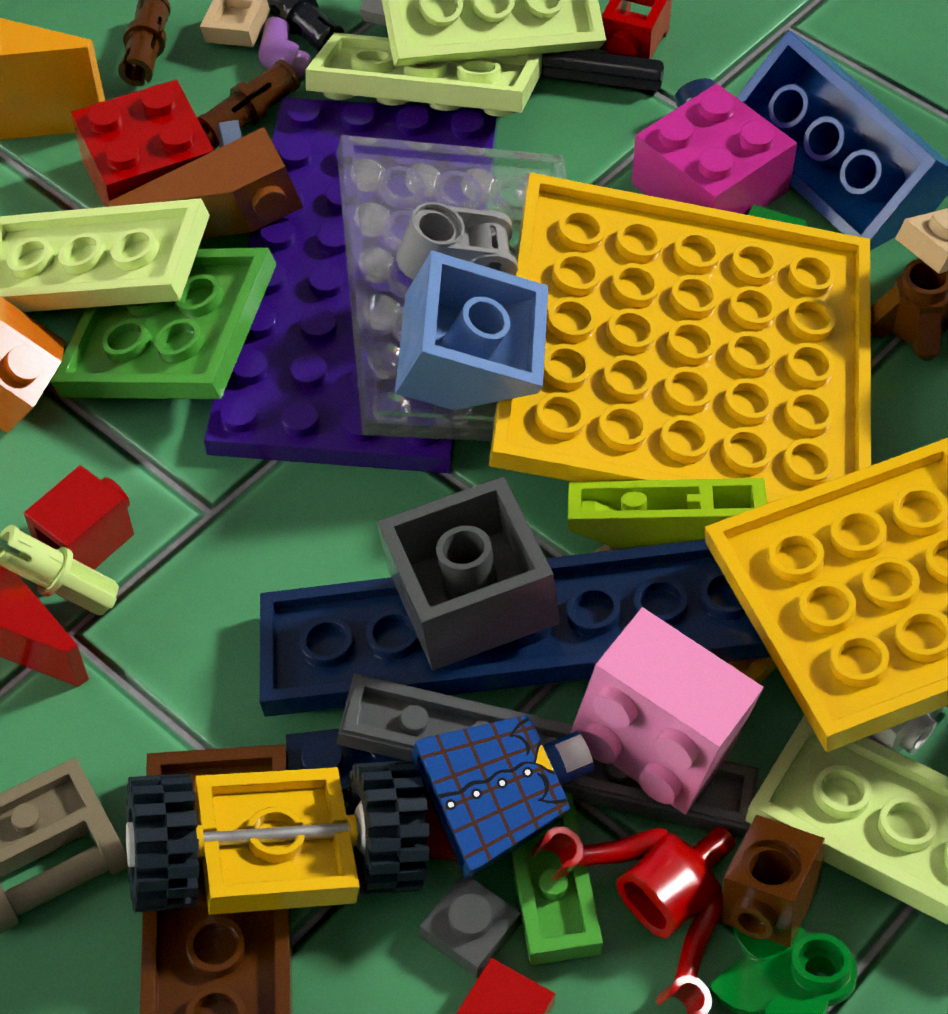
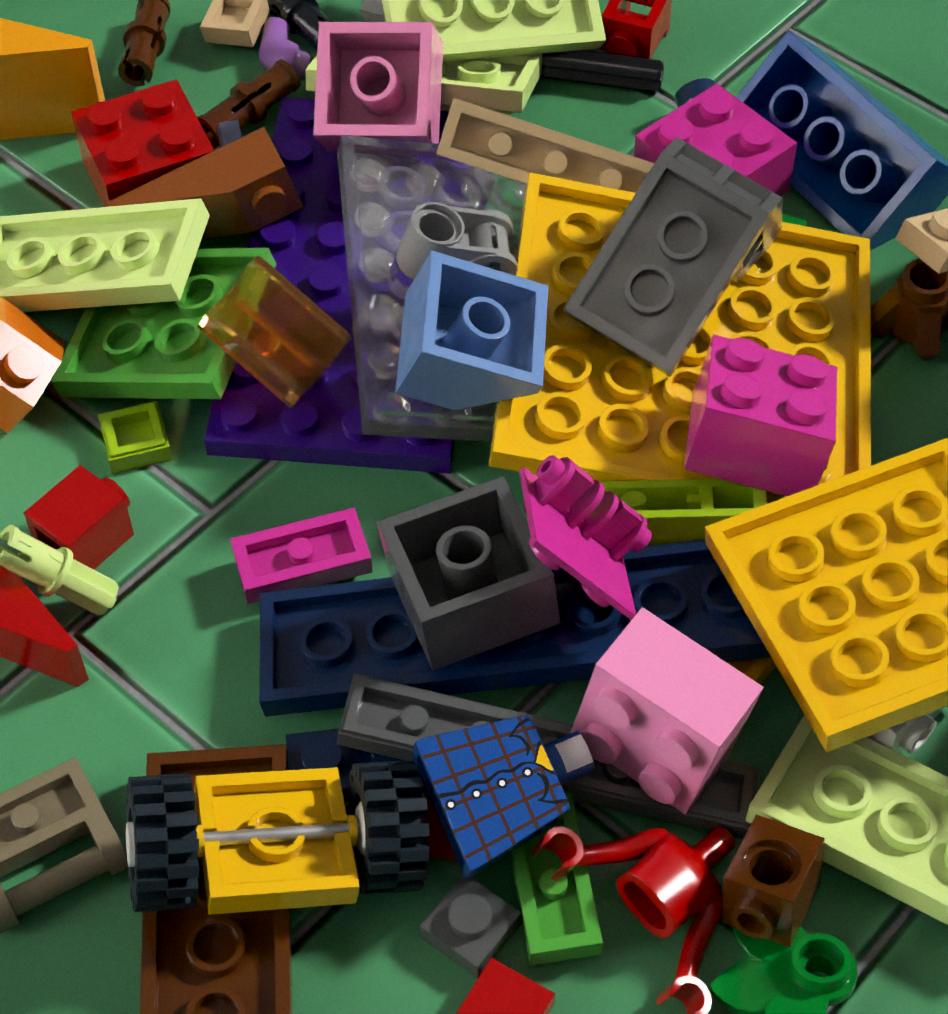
(135, 437): none -> lime tile
(275, 332): none -> clear orange panel
(302, 554): none -> dark pink plate
(378, 81): none -> bright pink brick
(520, 147): none -> tan plate
(583, 530): none -> dark pink hinge
(675, 255): none -> dark grey bracket
(762, 417): none -> dark pink brick

